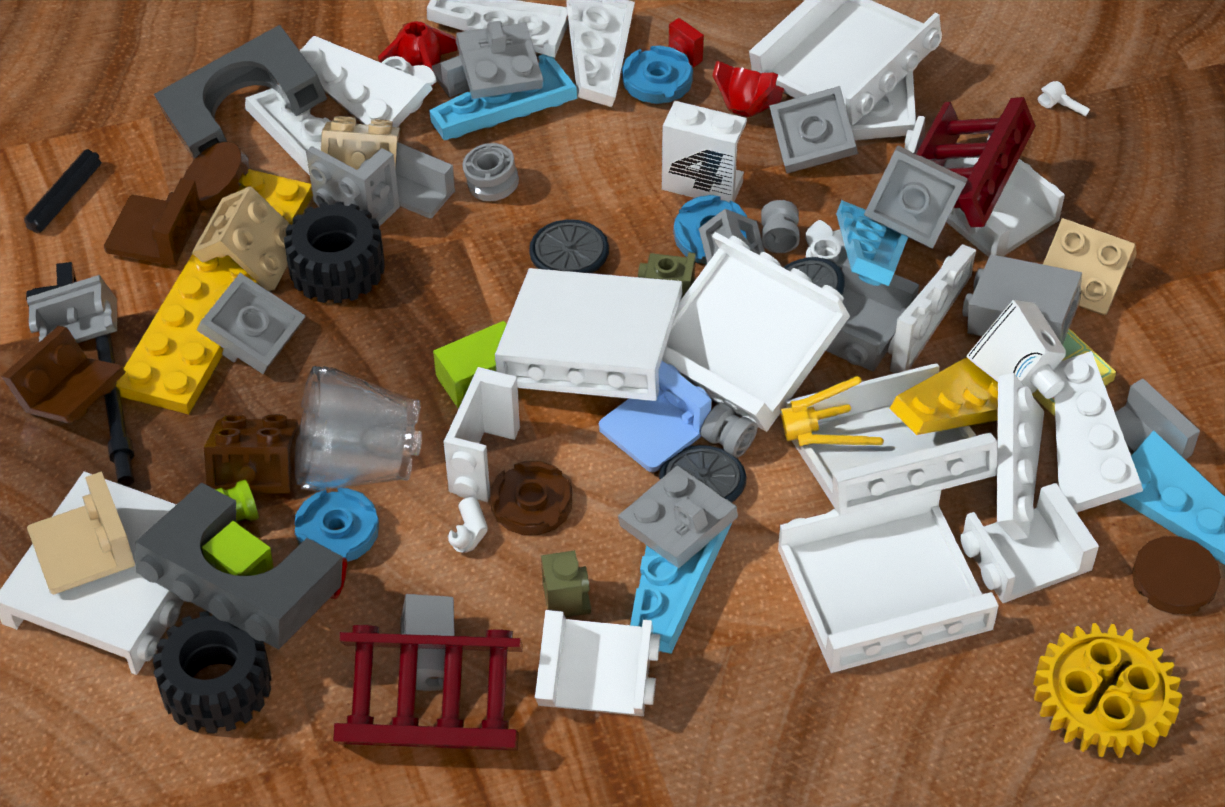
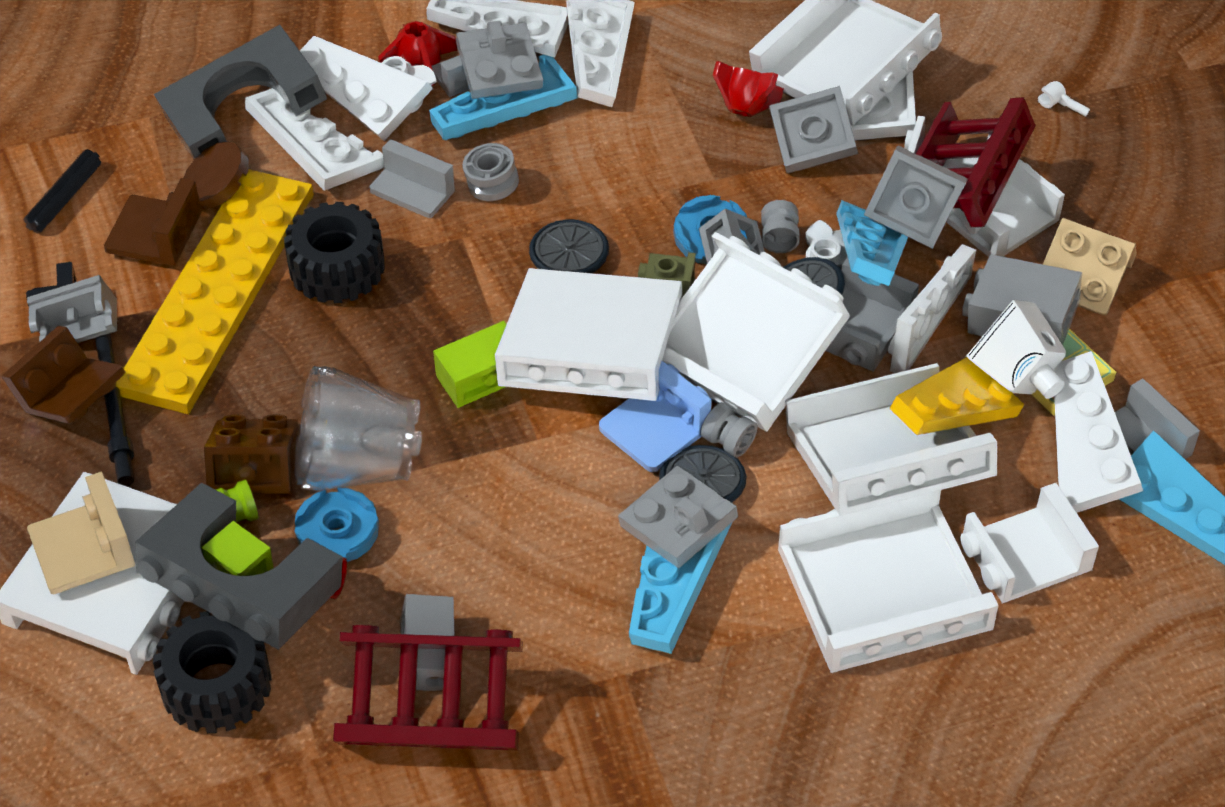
(250, 234): tan bracket -> none
(250, 323): light grey hinge -> none
(358, 142): tan bracket -> none
(369, 187): light grey bracket -> none
(472, 530): white arm -> none
(489, 408): white panel -> none
(531, 498): reddish brown tile -> none
(565, 584): olive brick -> none
(596, 665): white panel -> none
(657, 74): dark azure plate -> none
(686, 40): red plate -> none
(701, 152): white panel -> none
(802, 421): yellow plant -> none
(1017, 455): white wing -> none
(1141, 712): yellow gear -> none
(1176, 574): reddish brown tile -> none

